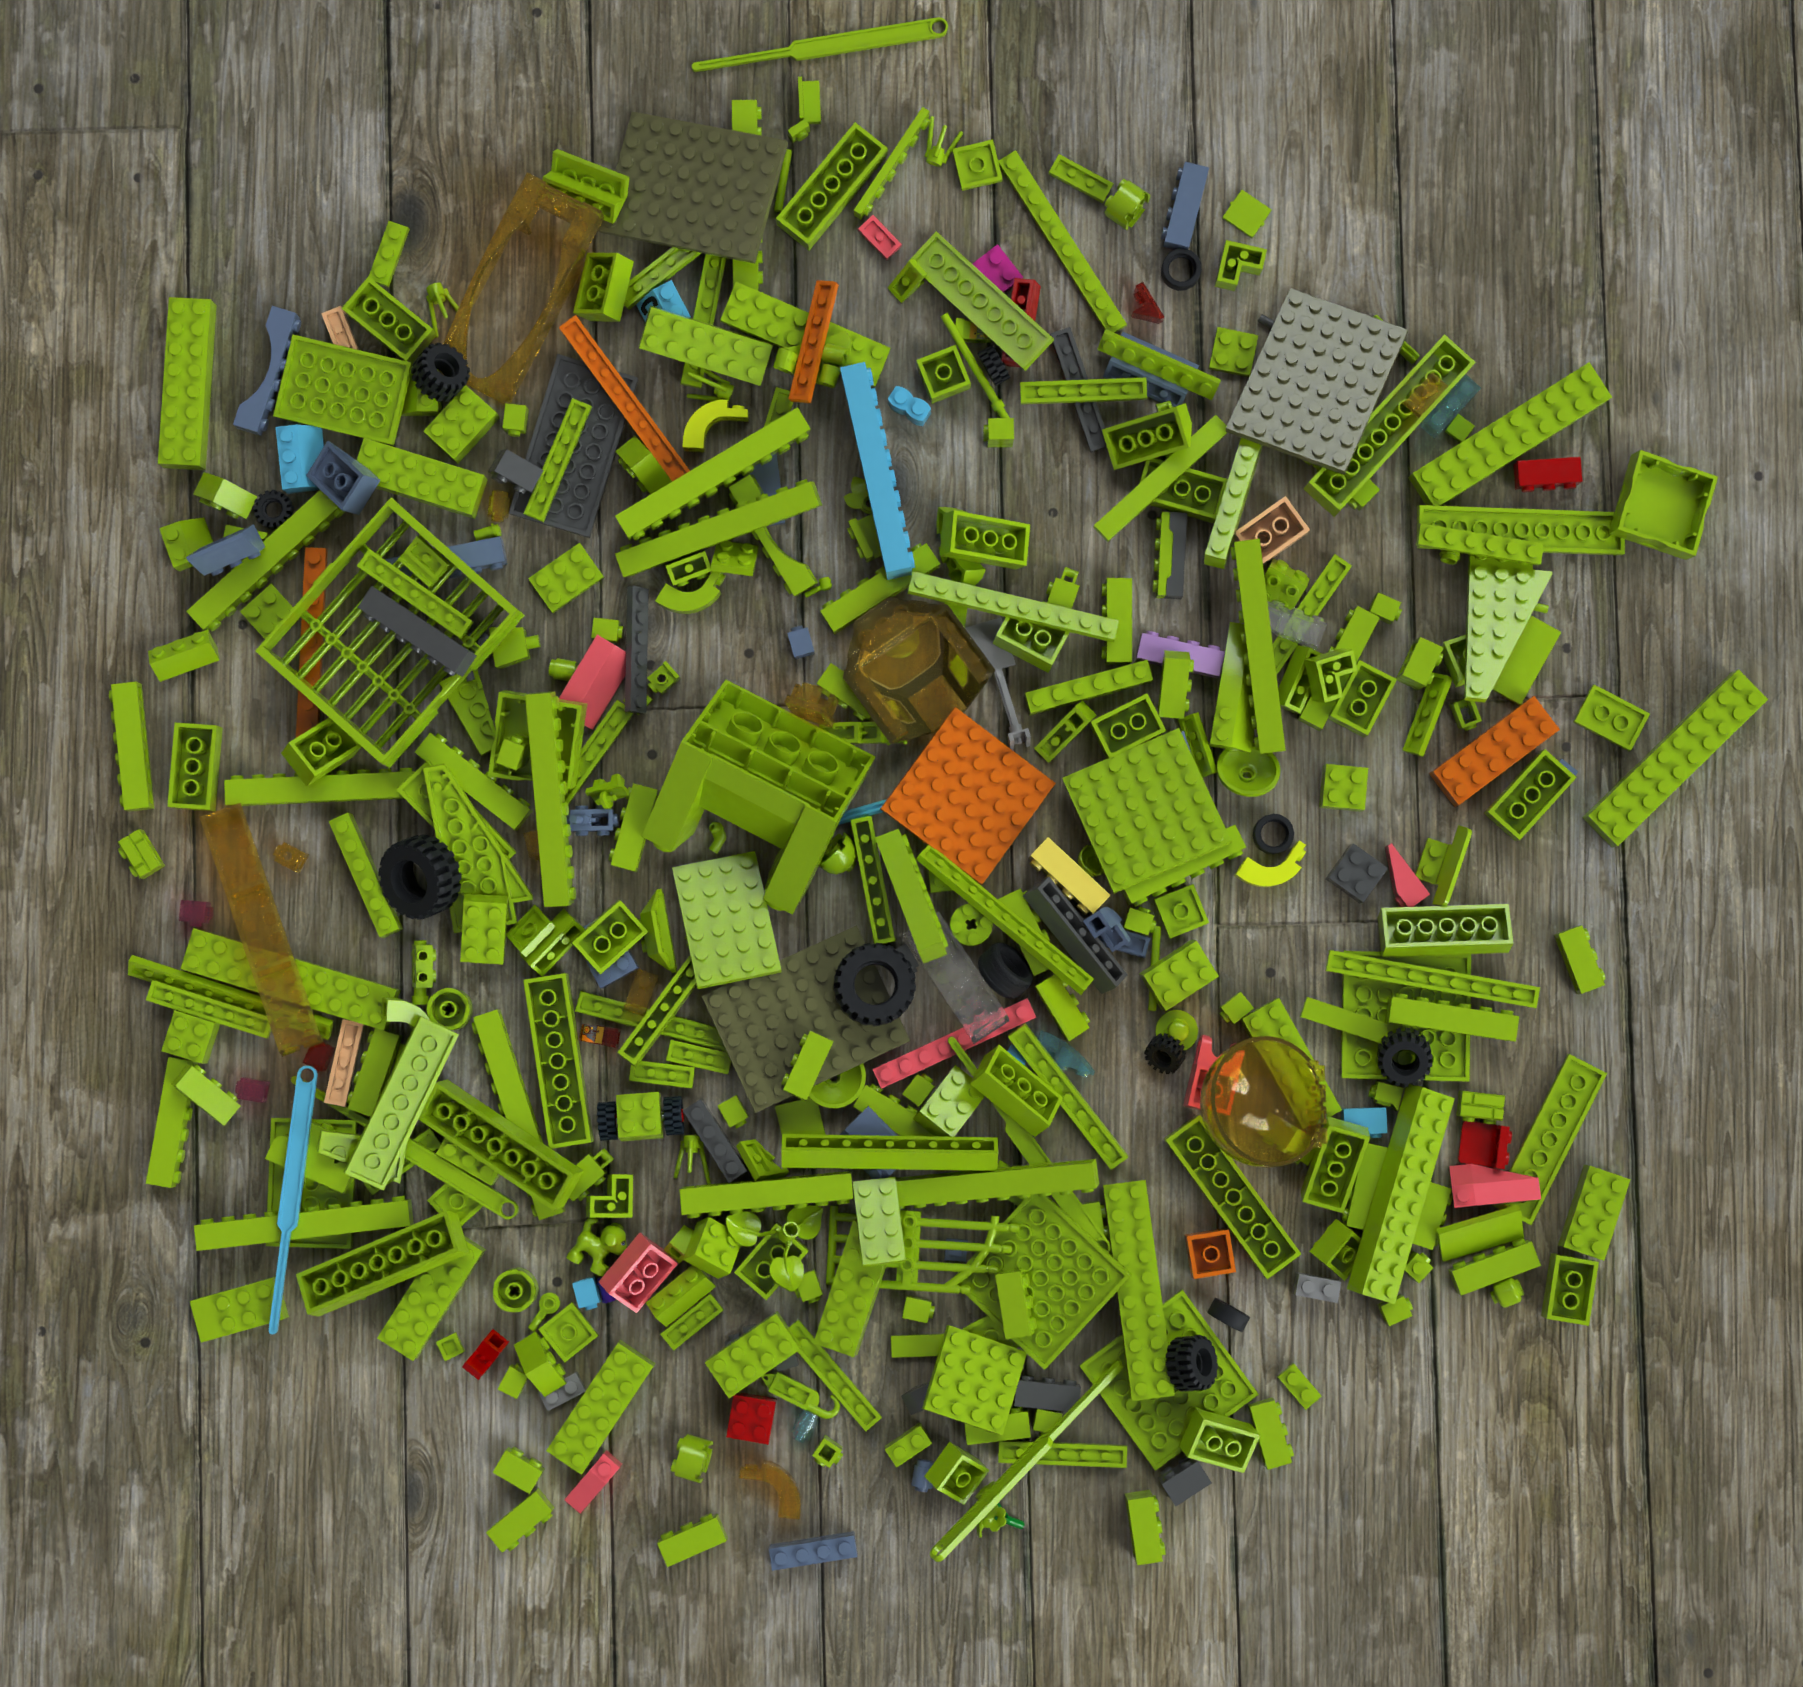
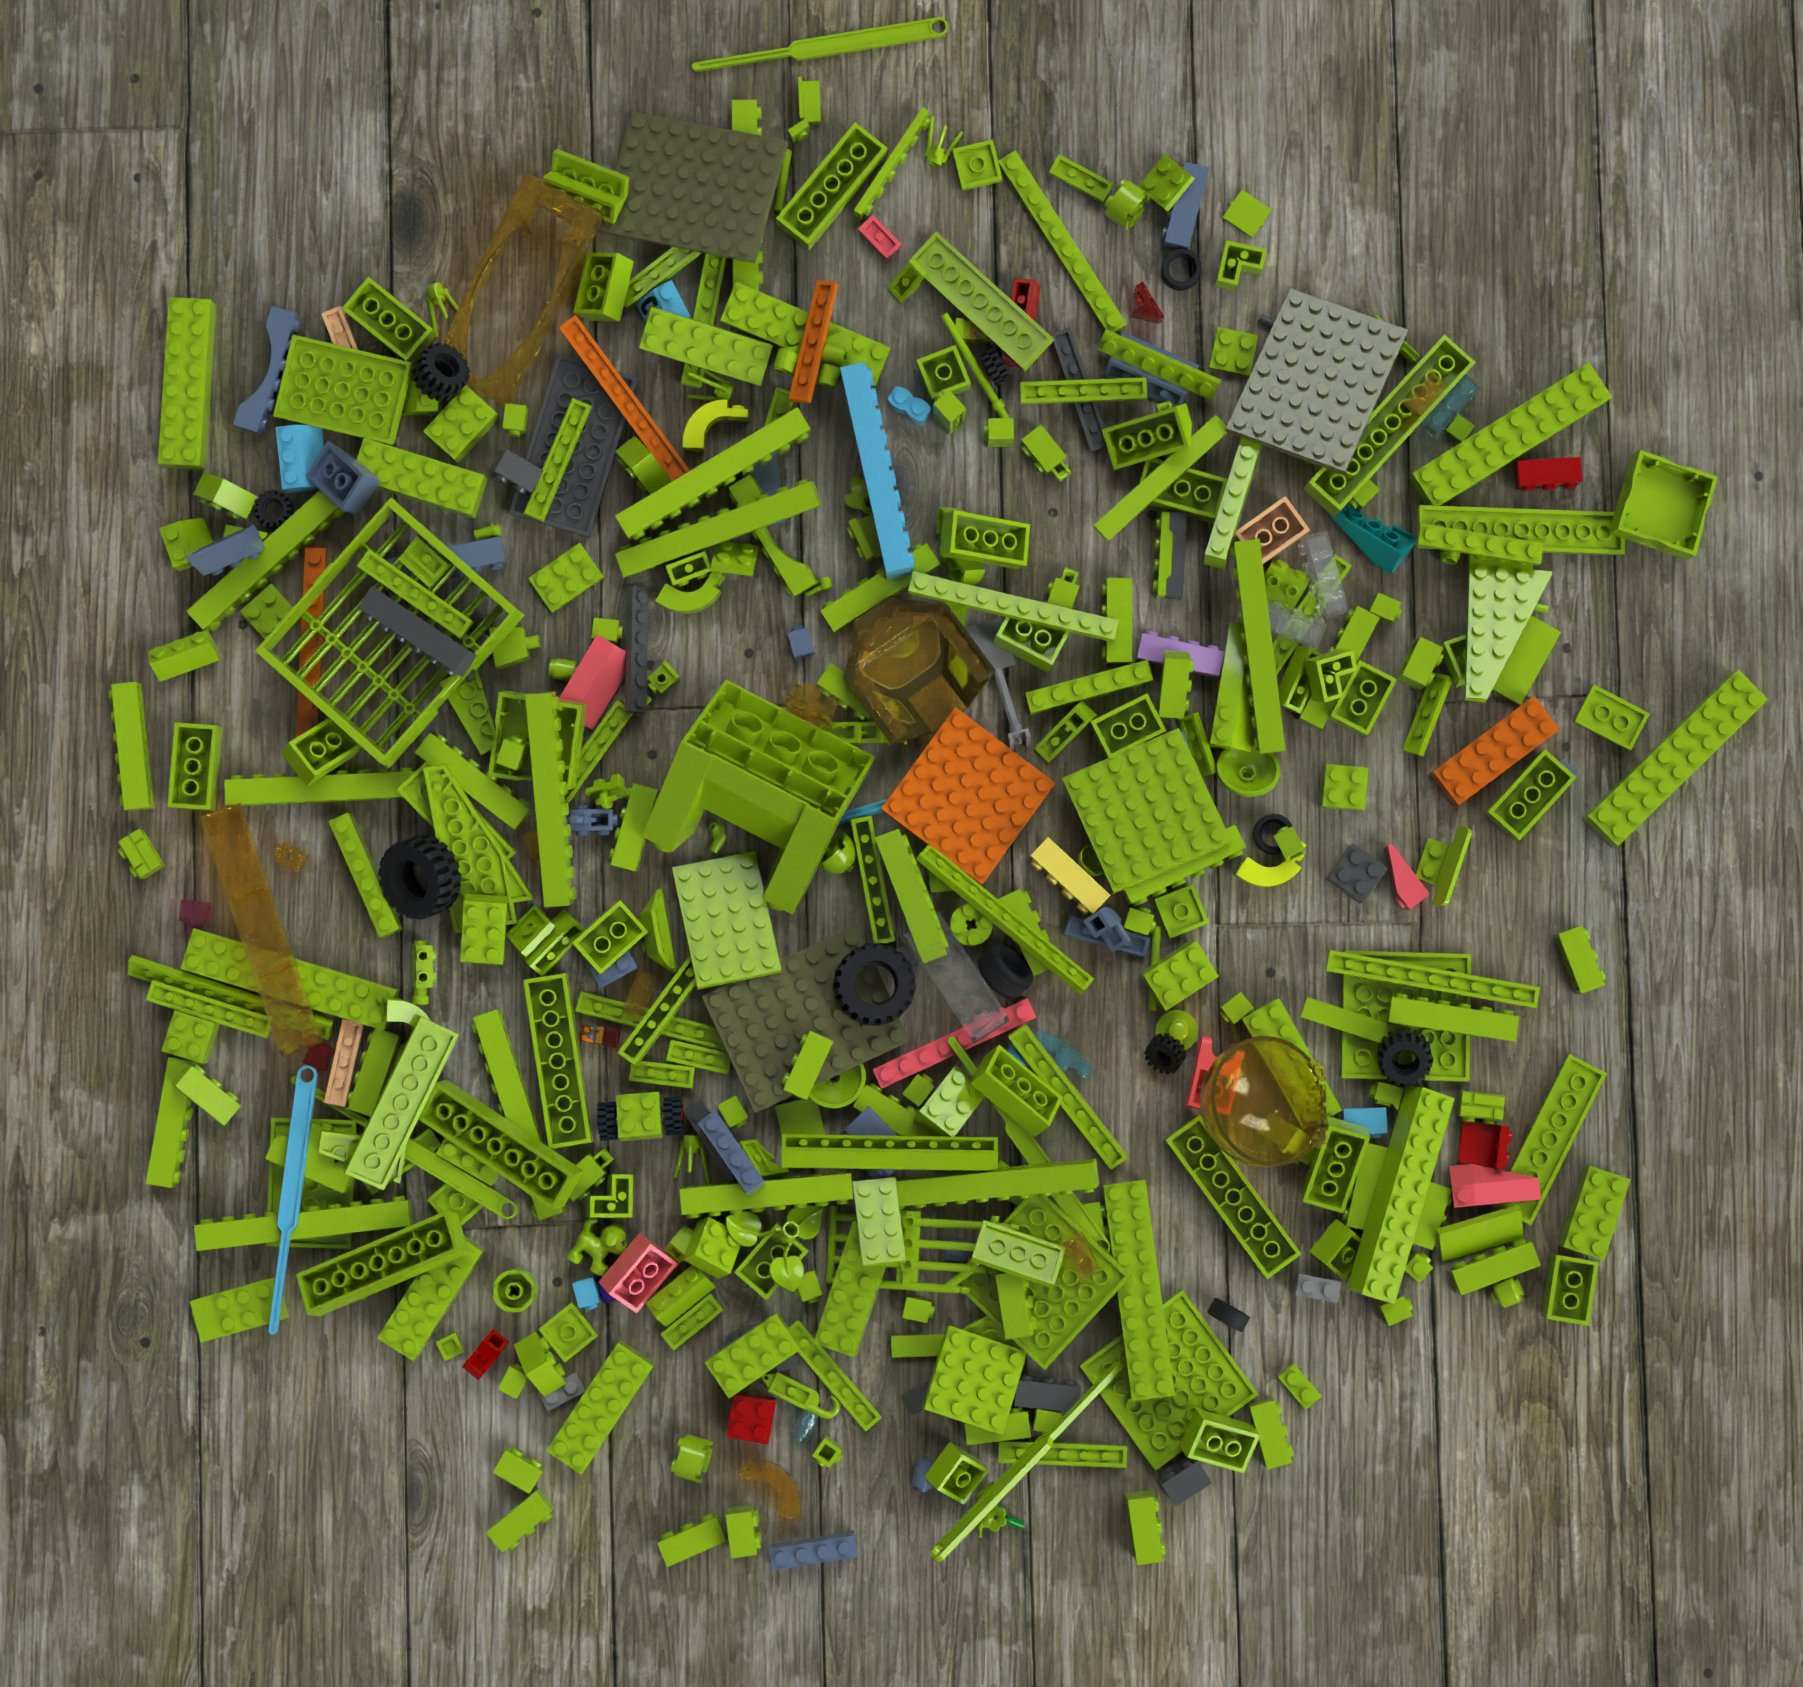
(252, 1089): clear pink brick -> none
(388, 253): lime plate -> none
(460, 1002): lime brick -> none
(498, 506): clear yellow brick -> none
(549, 1304): lime plate -> none
(593, 1481): coral slope -> none
(731, 1153): none -> sand blue brick
(742, 1531): none -> lime brick
(908, 1444): lime brick -> none
(948, 411): none -> lime brick
(998, 268): dark pink plate -> none
(1018, 1254): none -> lime plate
(1045, 453): none -> lime brick
(1062, 1007): lime slope -> none
(1074, 935): dark grey brick -> none
(1081, 1255): none -> clear yellow plate
(1166, 182): none -> lime plate
(1191, 1363): black tyre -> none
(1210, 1253): orange brick -> none
(1289, 843): none -> lime brick
(1324, 575): none -> clear brick
(1381, 543): none -> teal wedge
(1445, 930): lime brick -> none
(1465, 714): lime window -> none

